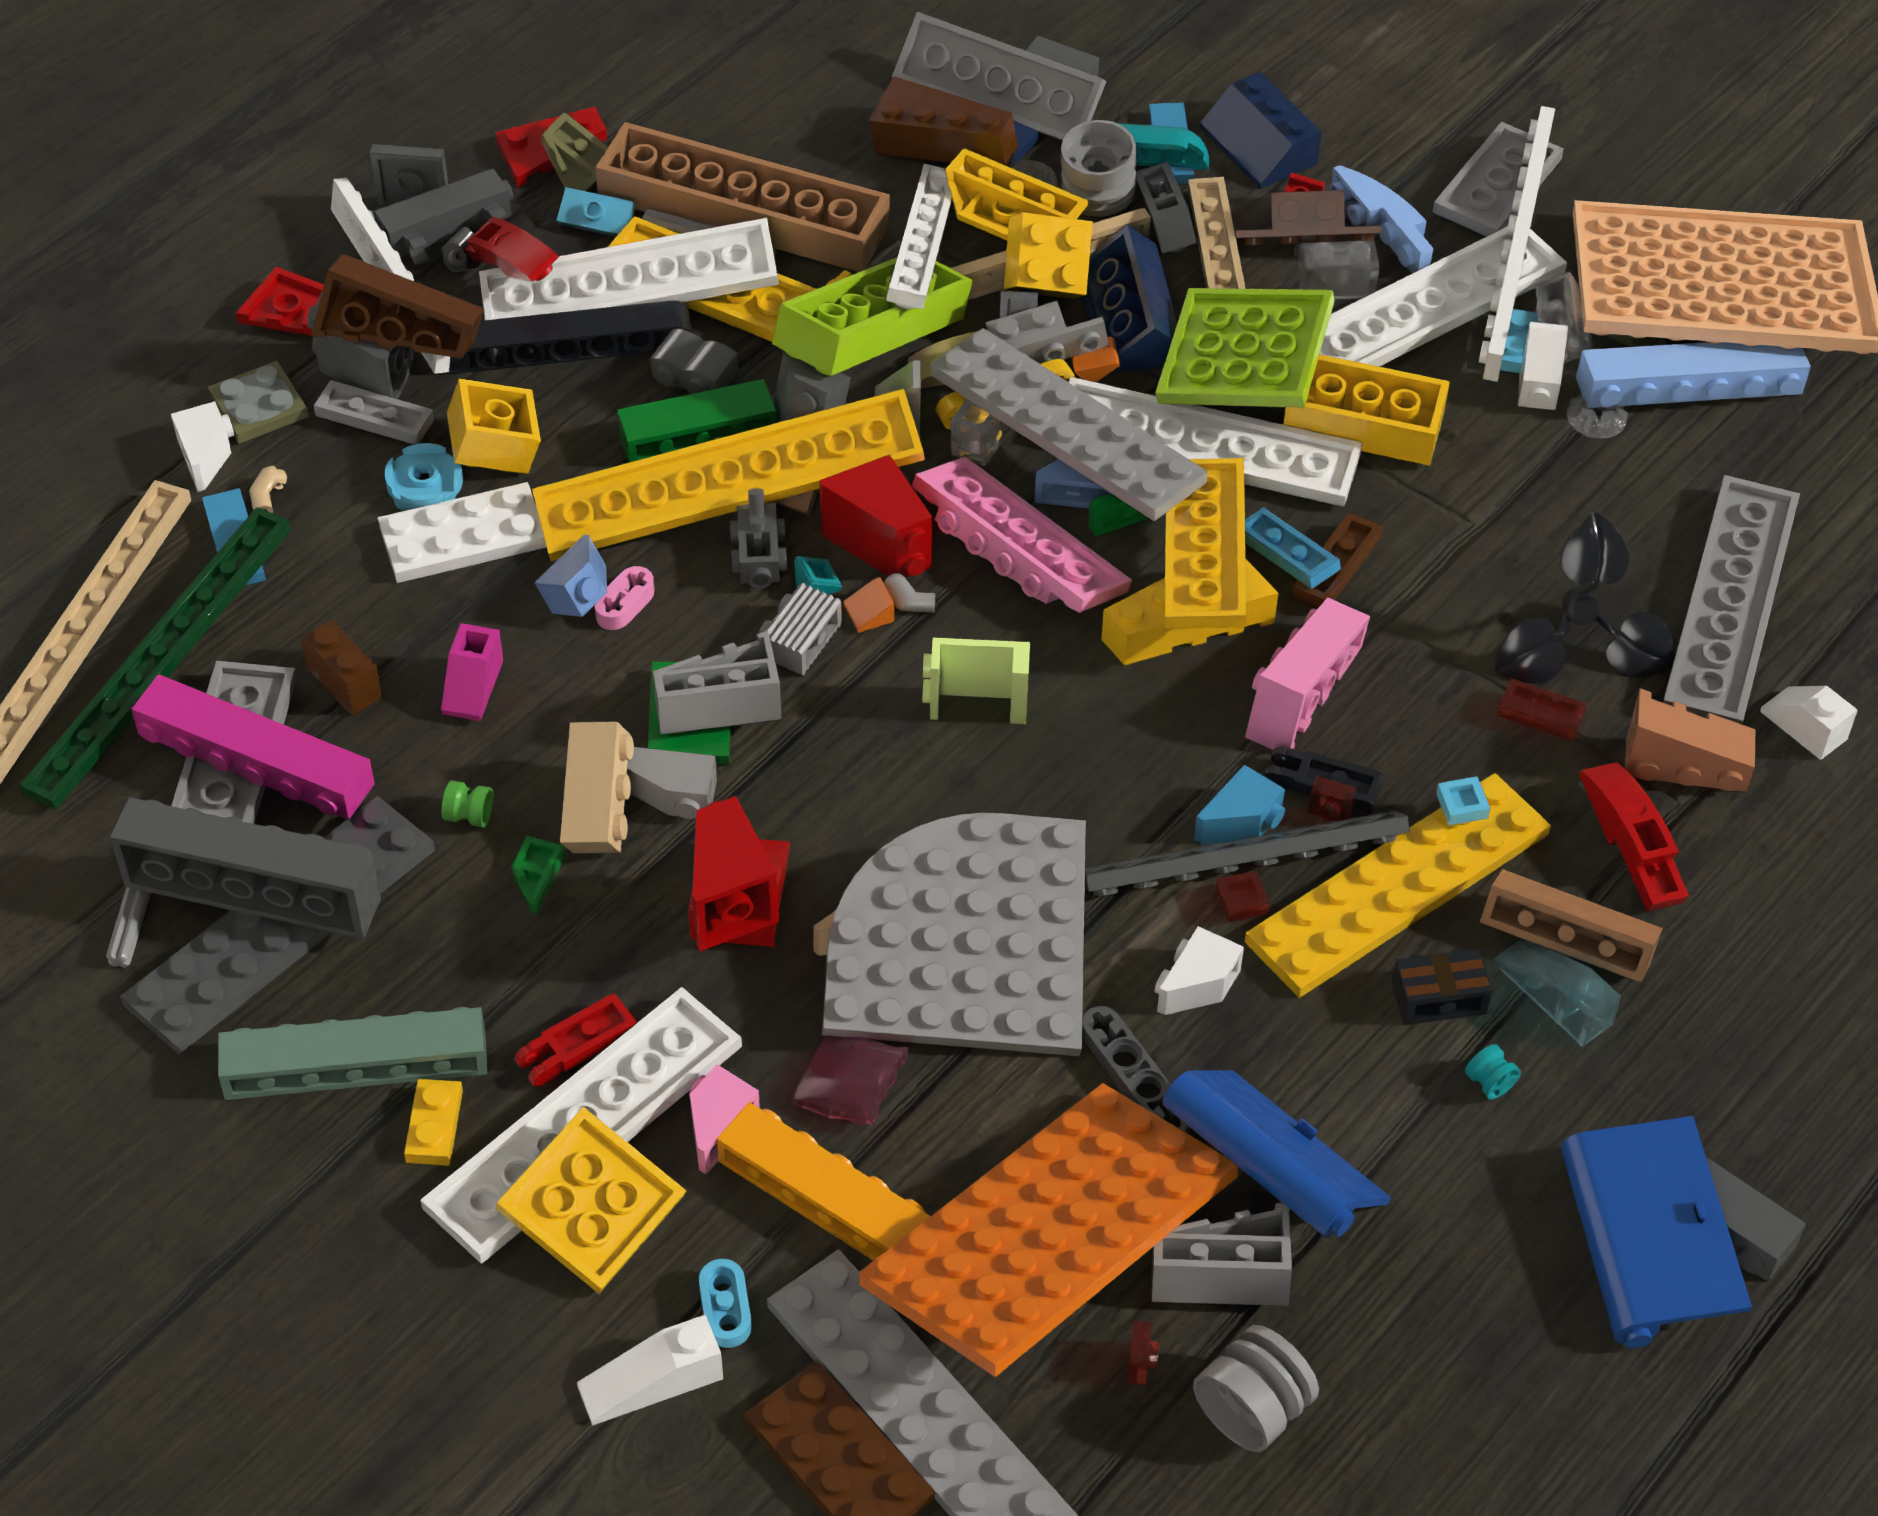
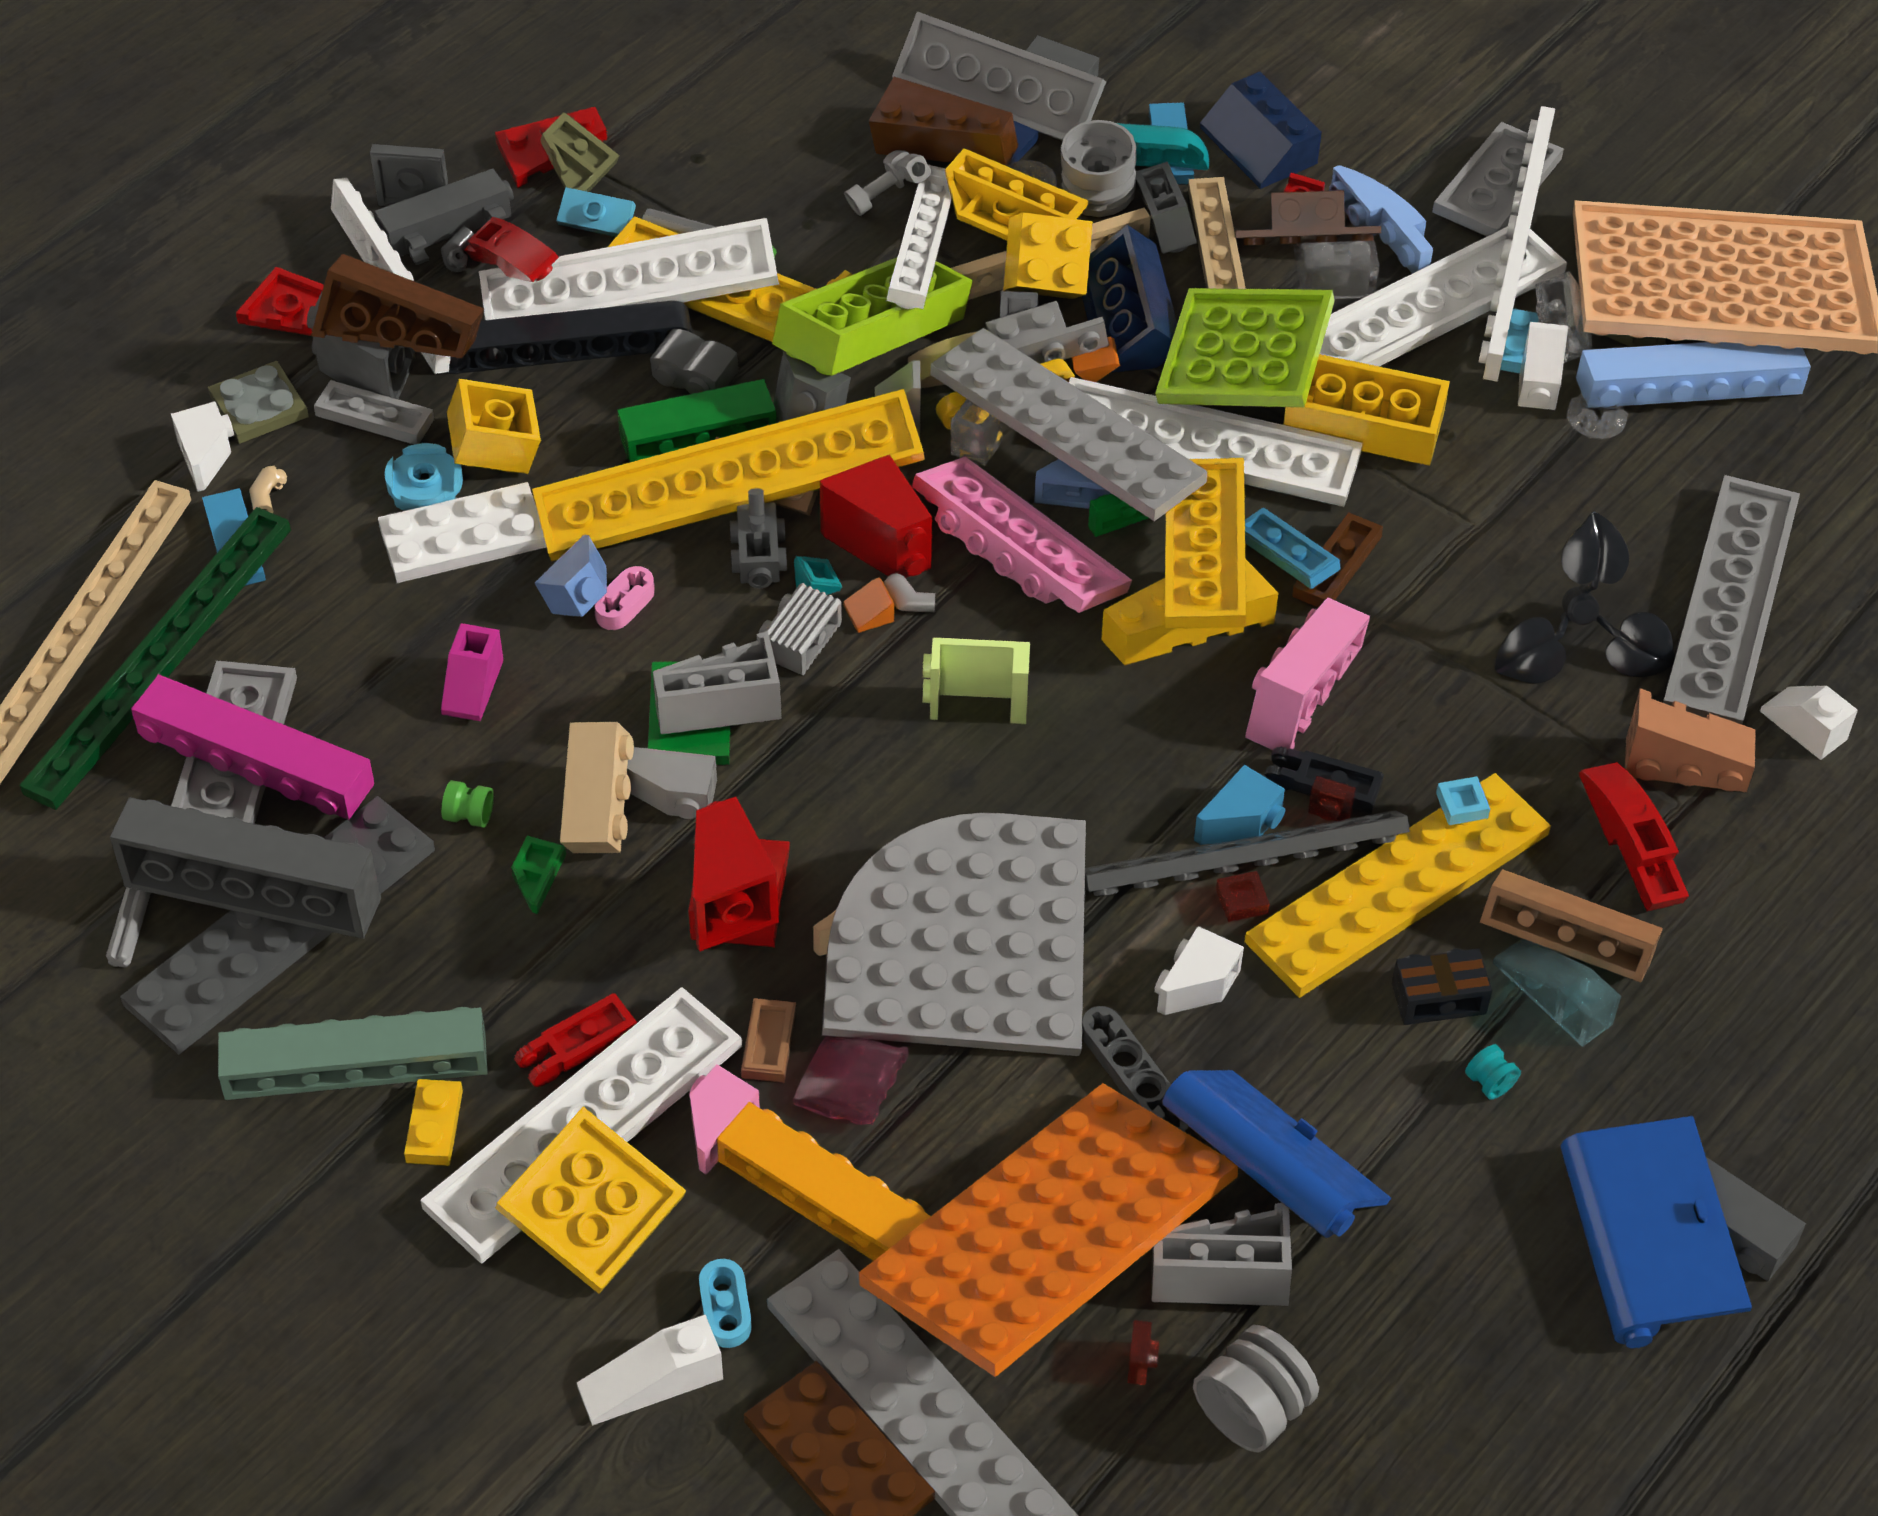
(341, 667): reddish brown brick -> none
(722, 188): medium nougat brick -> none
(768, 1040): none -> medium nougat tile
(898, 166): none -> light grey bar
(1542, 709): clear red plate -> none

